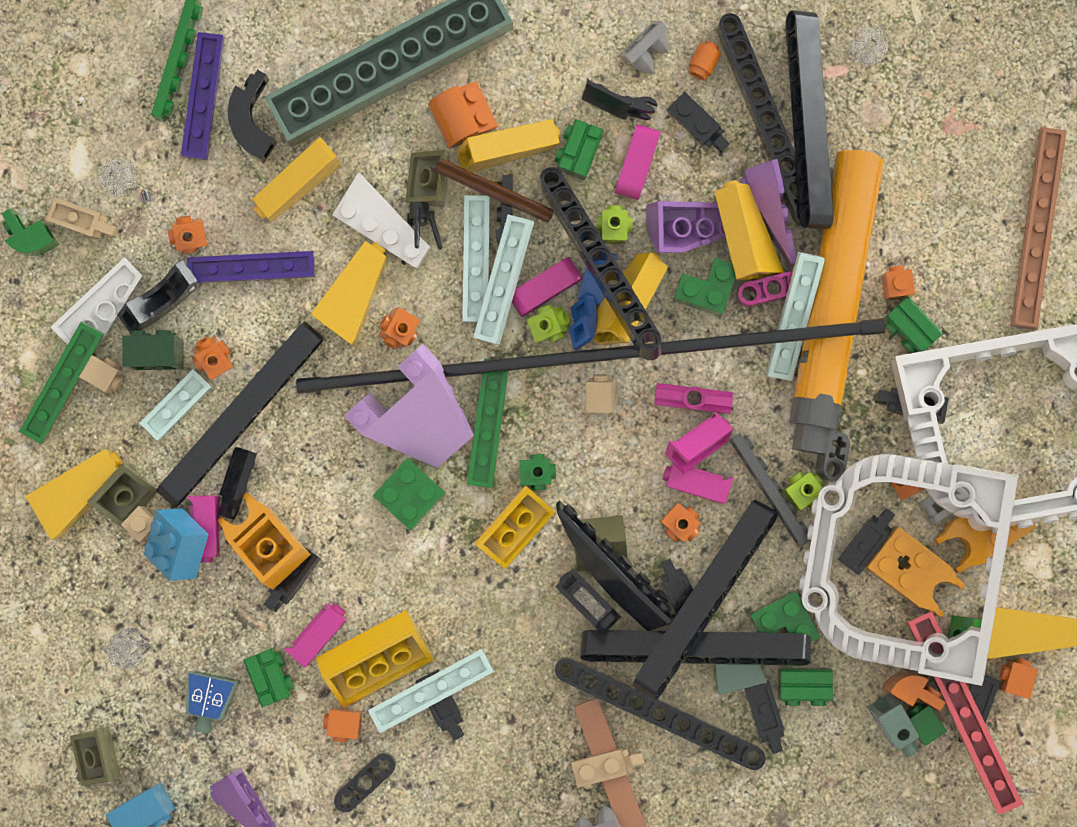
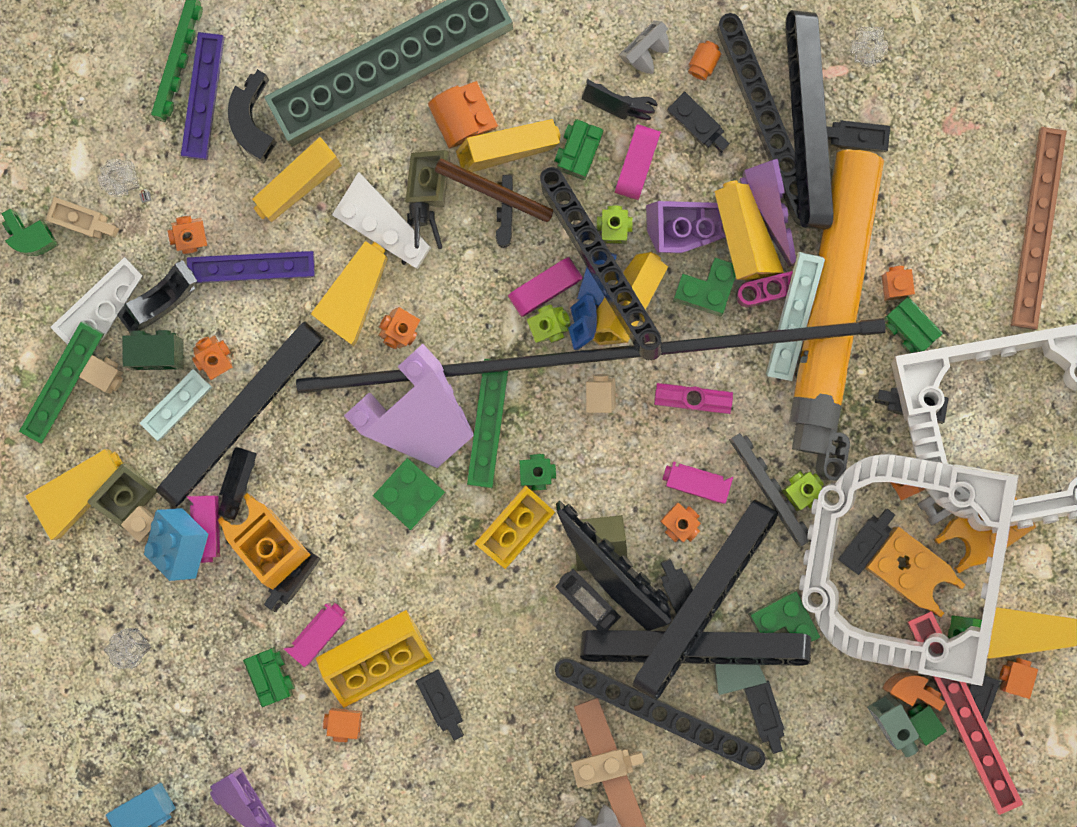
(95, 756): olive slope -> none
(209, 698): torso -> none
(346, 790): black beam -> none
(431, 690): light aqua plate -> none
(475, 255): light aqua plate -> none
(503, 279): light aqua plate -> none
(699, 443): dark pink window -> none
(805, 685): green brick -> none
(859, 136): none -> black hinge

